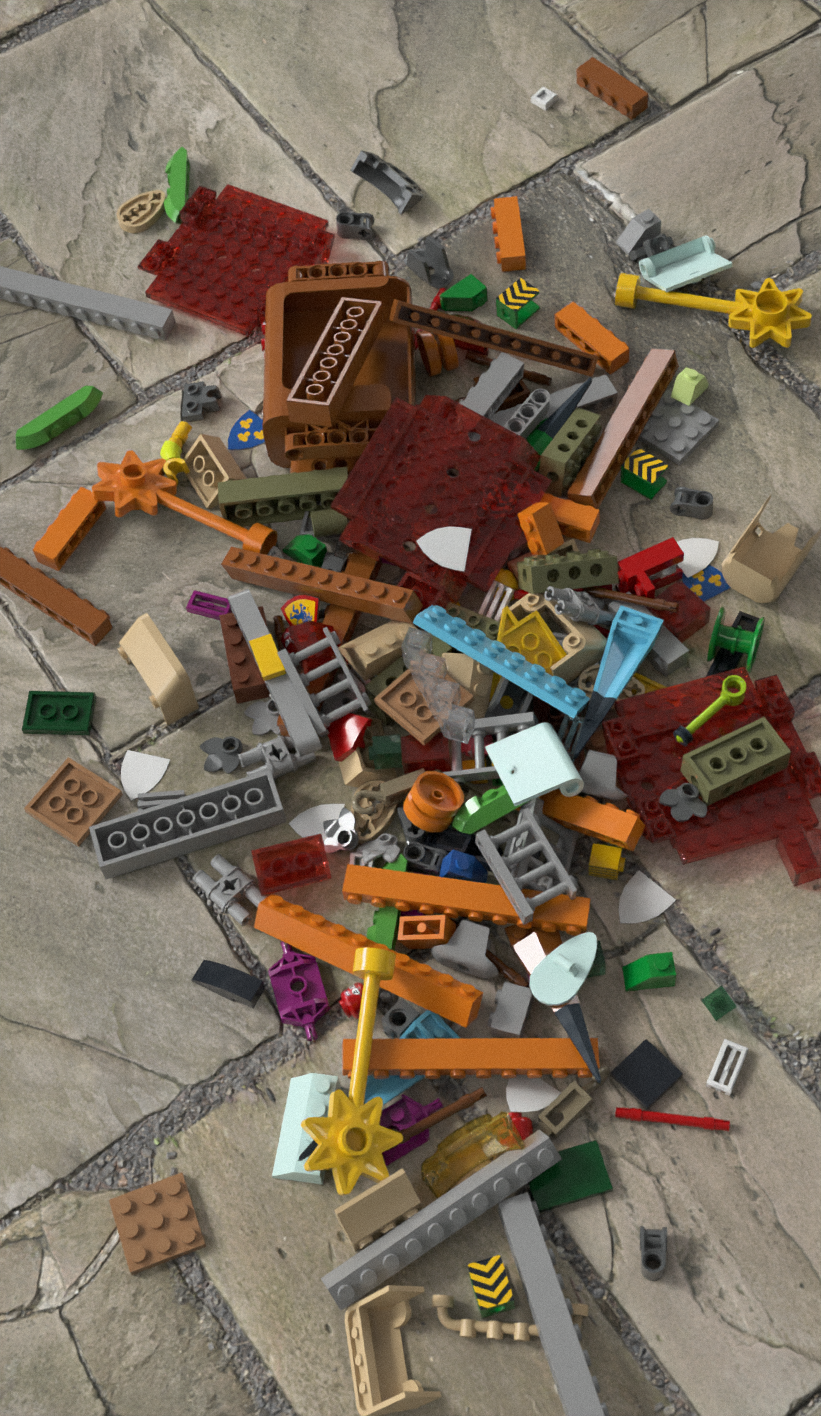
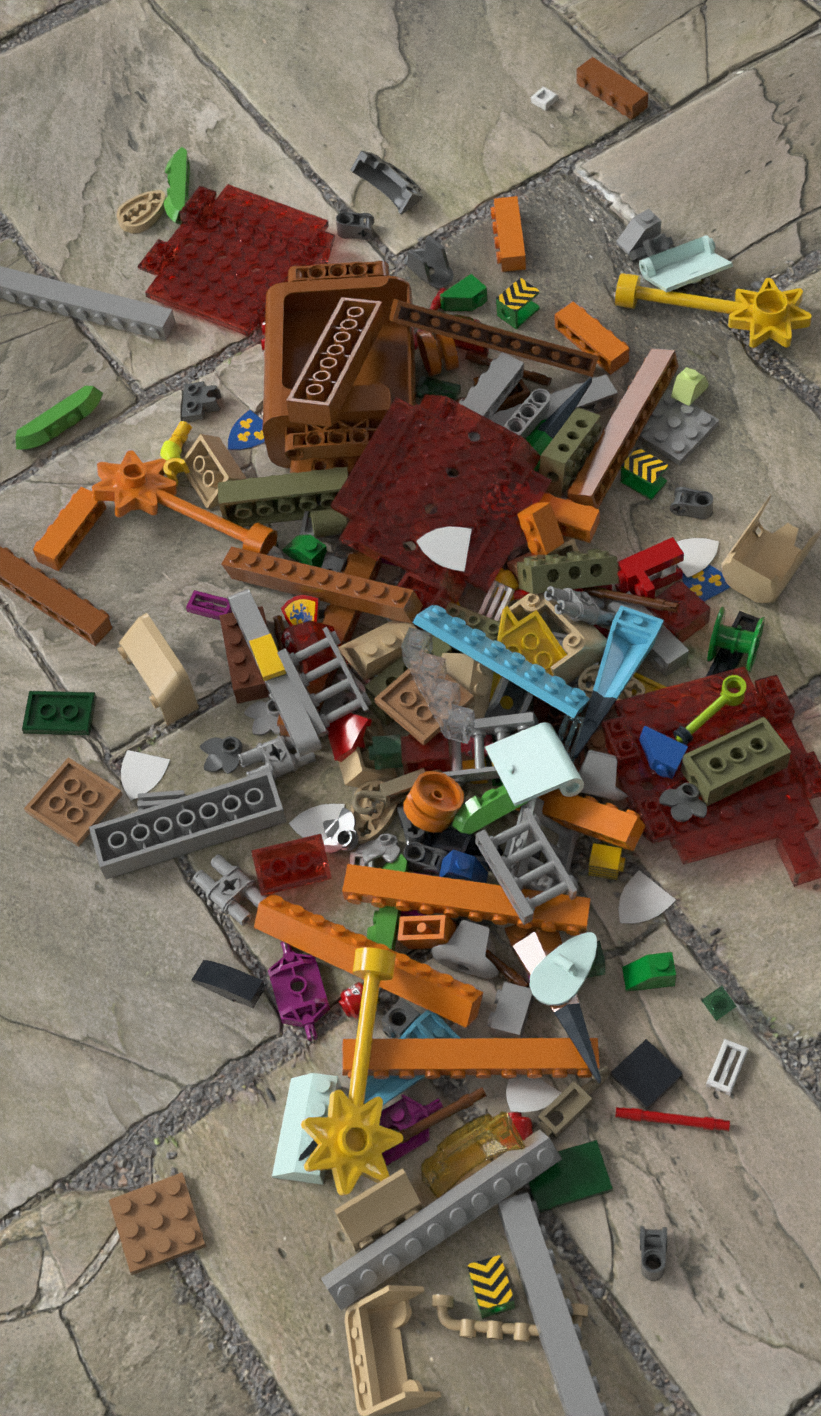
(437, 387): none -> clear green plate
(662, 752): none -> blue slope

